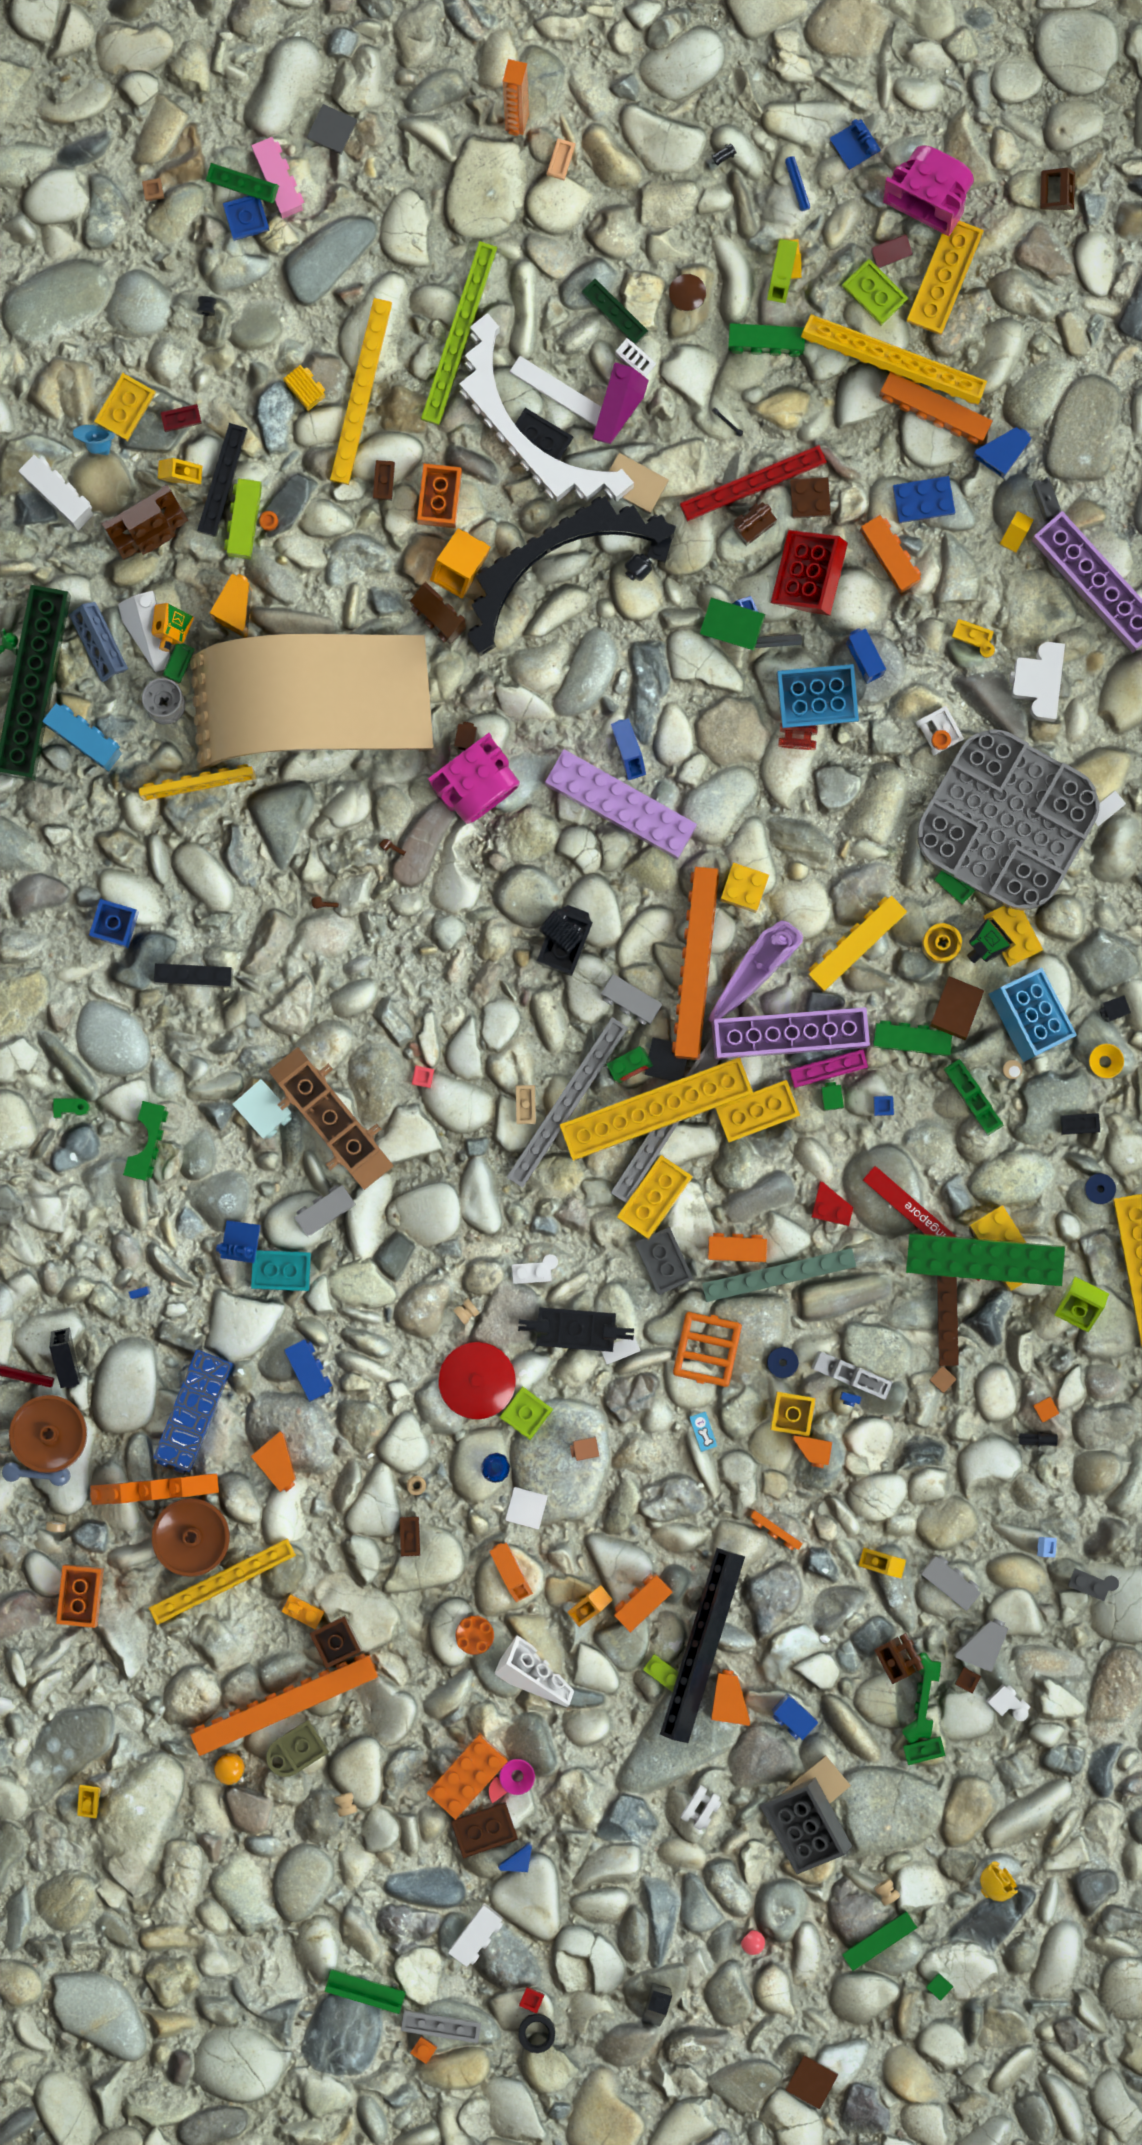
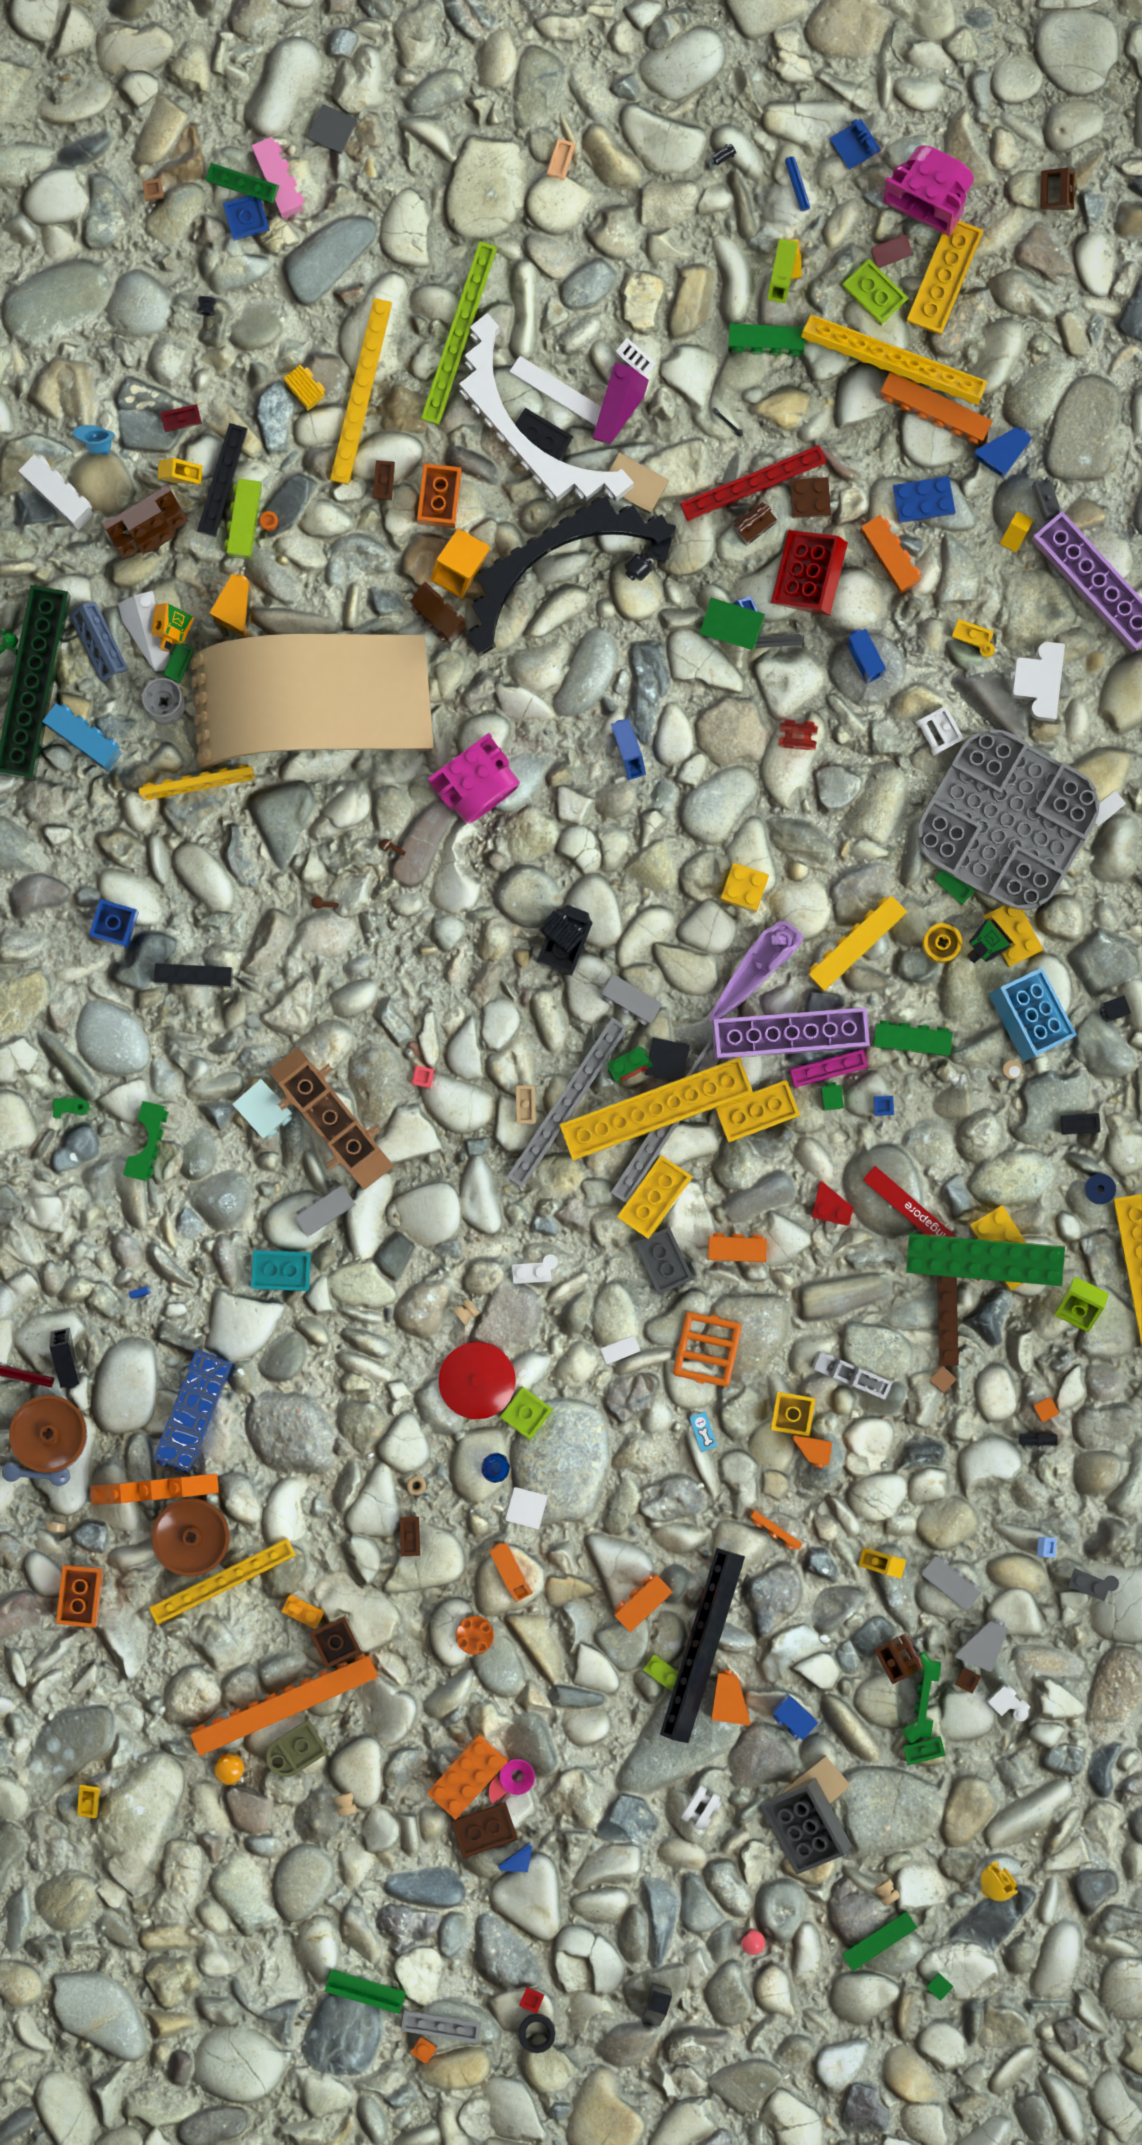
(125, 407): yellow plate -> none
(239, 1242): blue hinge -> none
(276, 1462): orange slope -> none
(308, 1369): blue brick -> none
(465, 736): reddish brown brick -> none
(476, 1935): white brick -> none
(515, 97): orange brick -> none
(527, 1671): white wedge -> none
(576, 1329): black plate -> none
(584, 1448): nougat brick -> none
(590, 1606): light orange slope -> none
(614, 311): dark green plate -> none
(620, 804): lavender brick -> none
(687, 292): reddish brown dish -> none
(697, 963): orange brick -> none
(713, 995): clear tile -> none
(779, 1275): sand green plate -> none
(782, 1371): dark blue piece -> none
(811, 2082): reddish brown tile -> none
(817, 696): dark azure slope -> none
(850, 1399): blue plate -> none
(941, 740): orange tile -> none
(957, 1008): reddish brown tile -> none
(973, 1097): green slope -> none
(1116, 1060): yellow piece -> none

